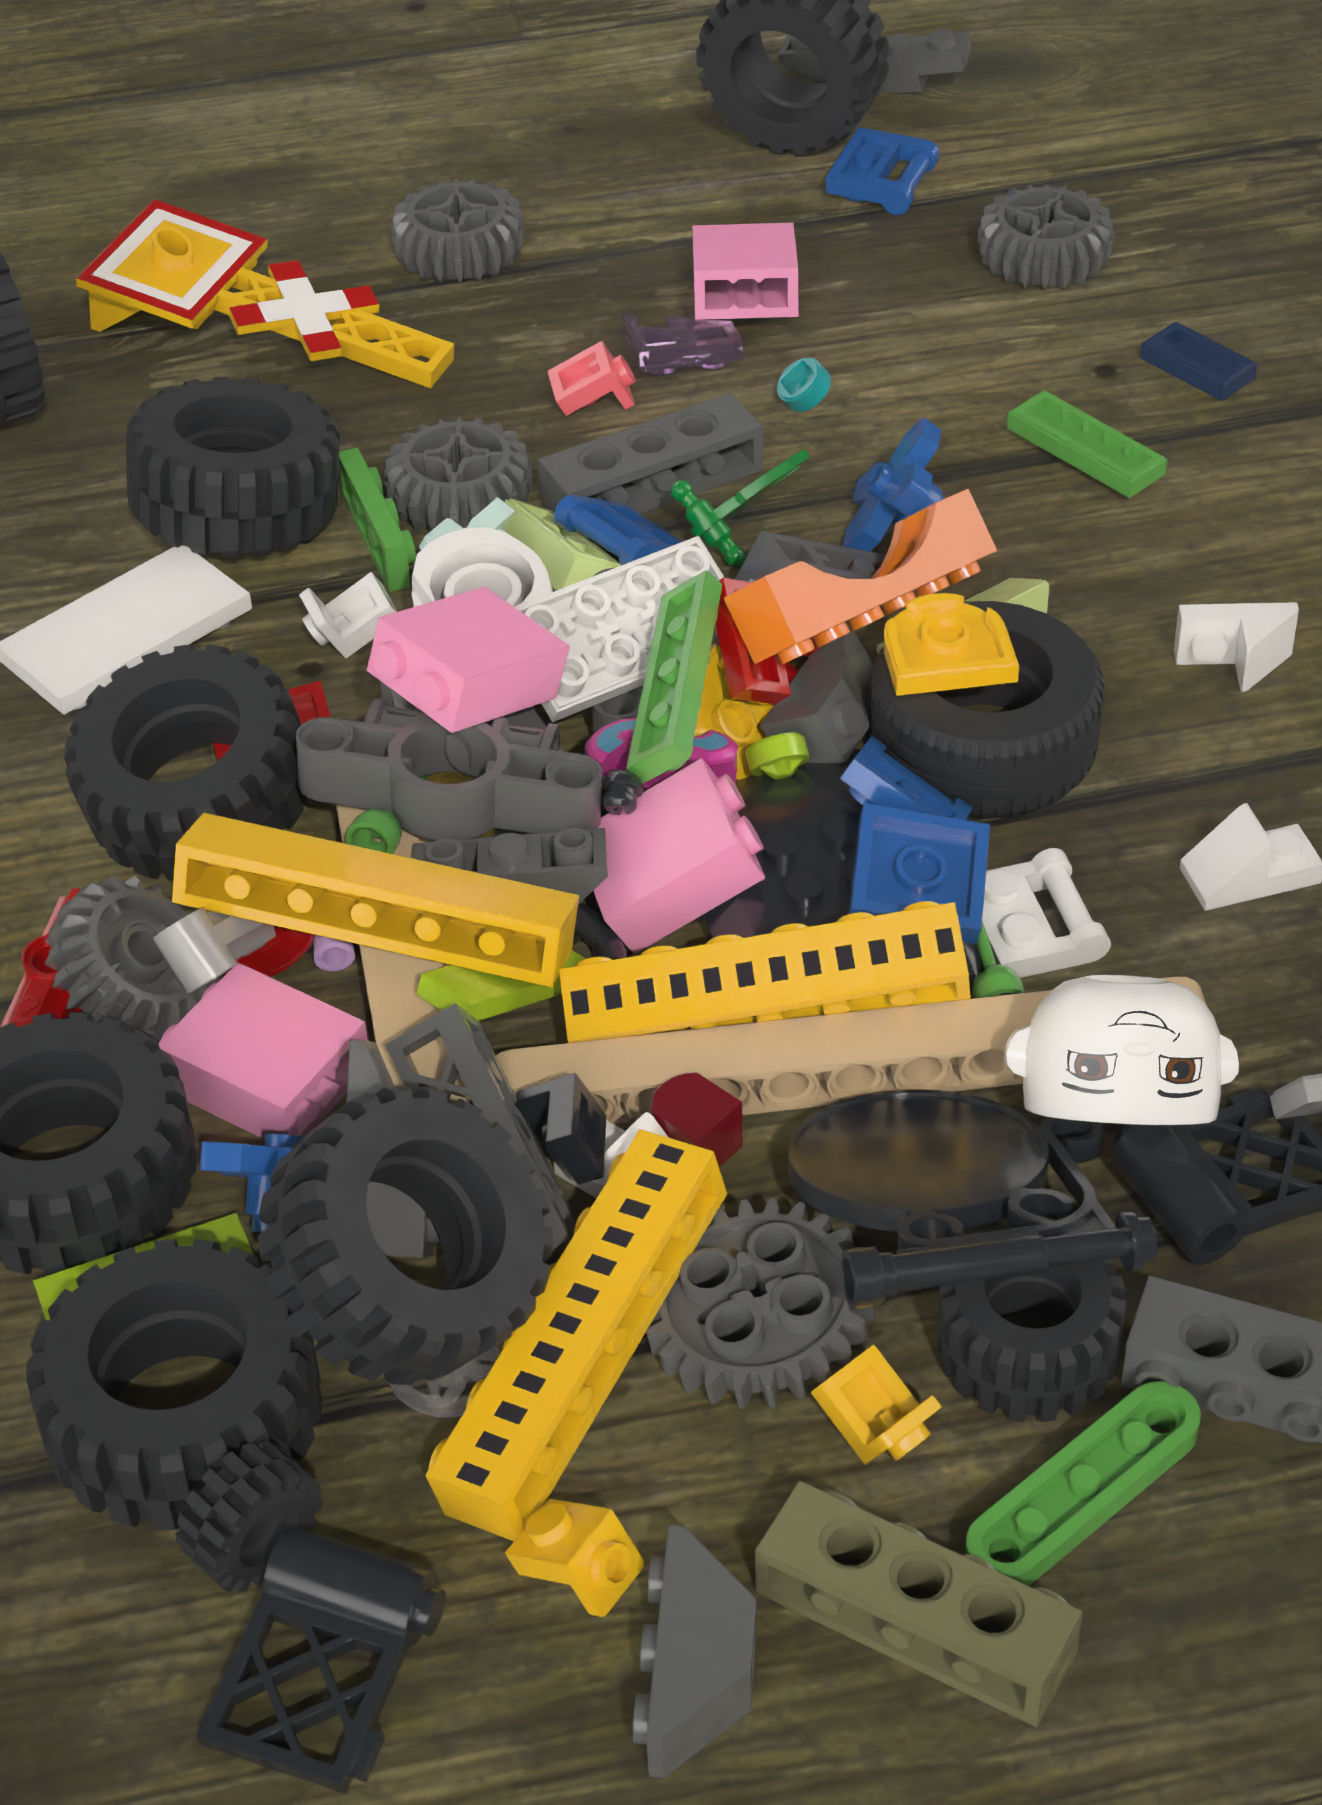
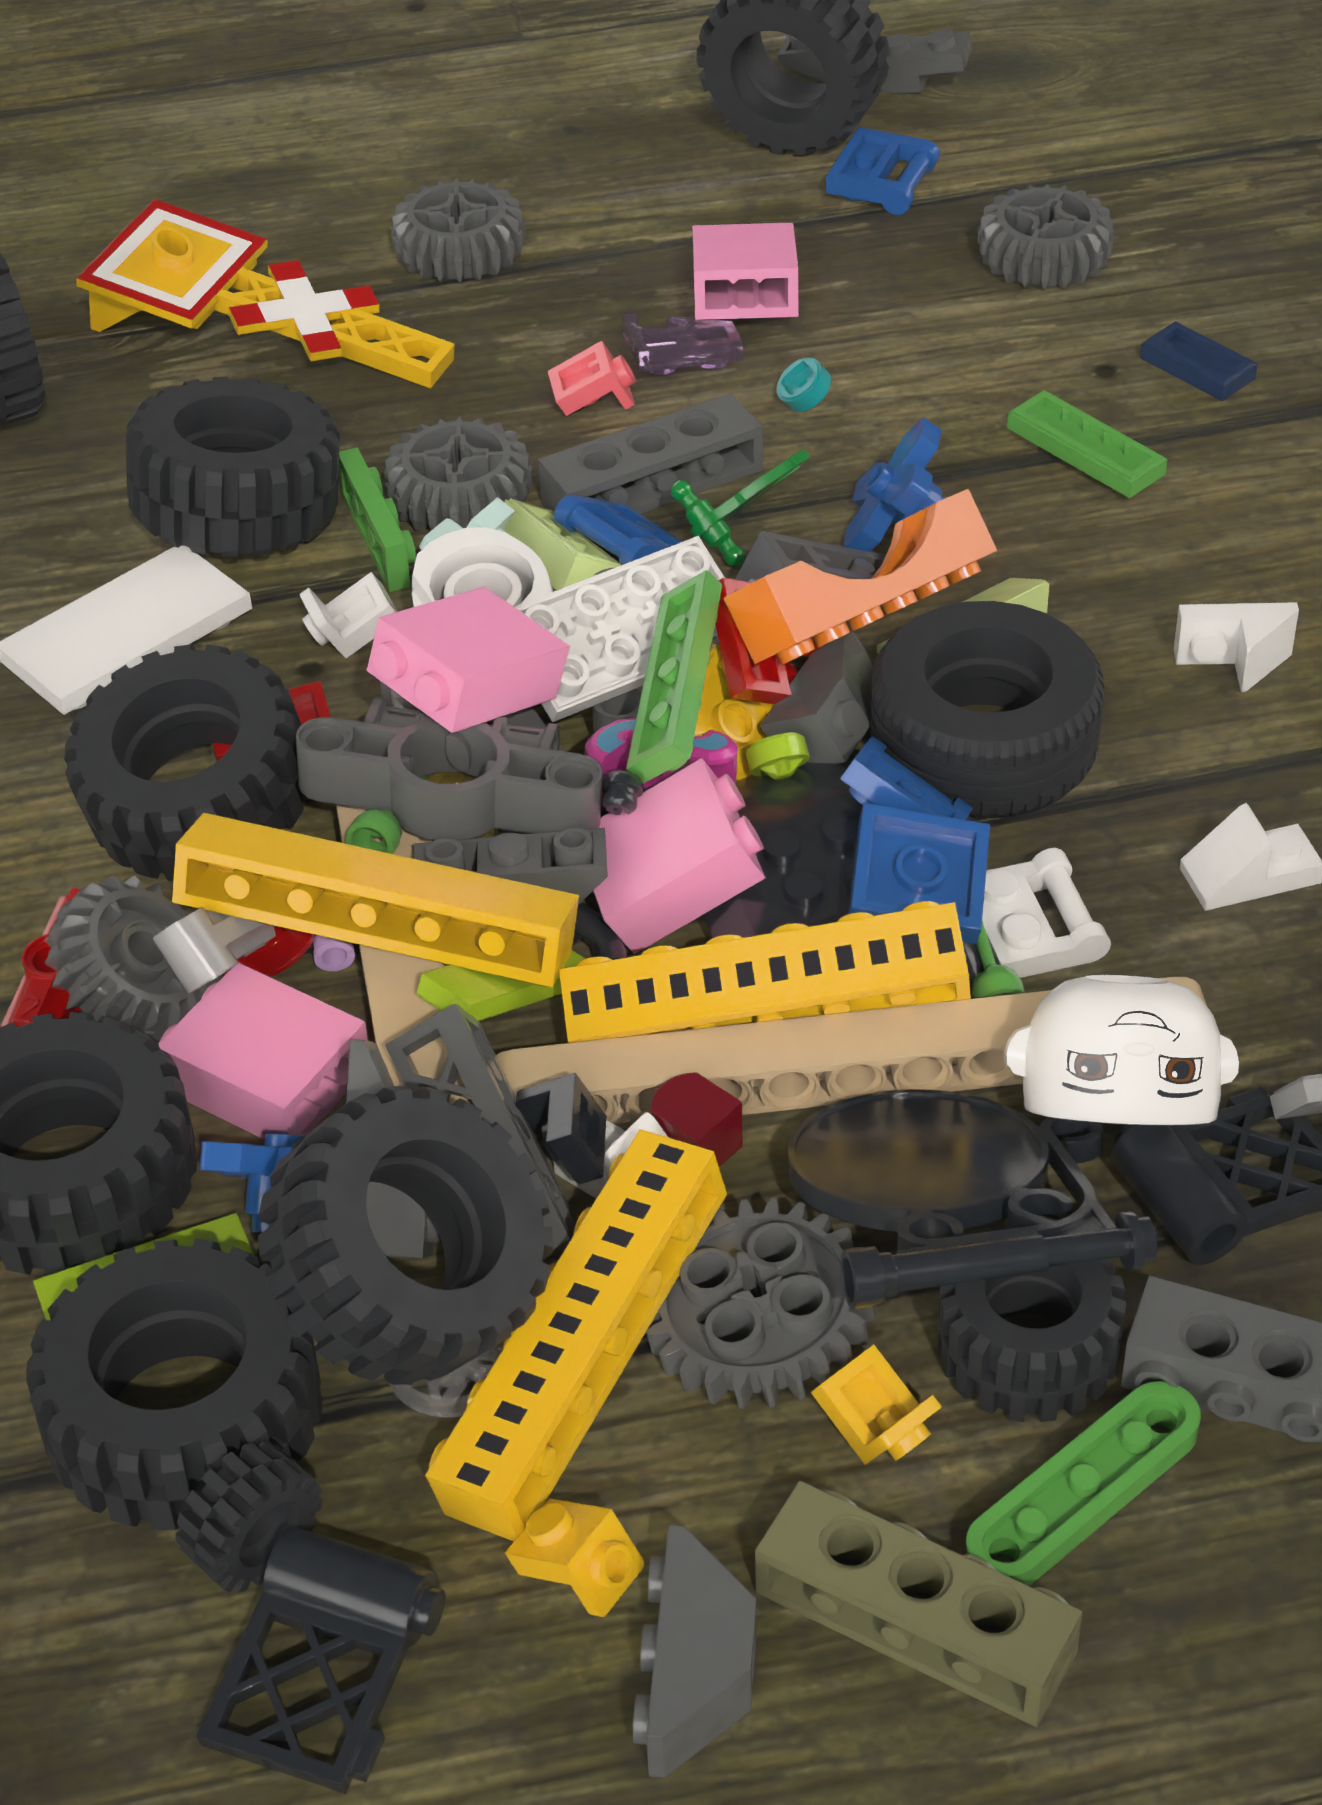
(947, 646): yellow tile -> none

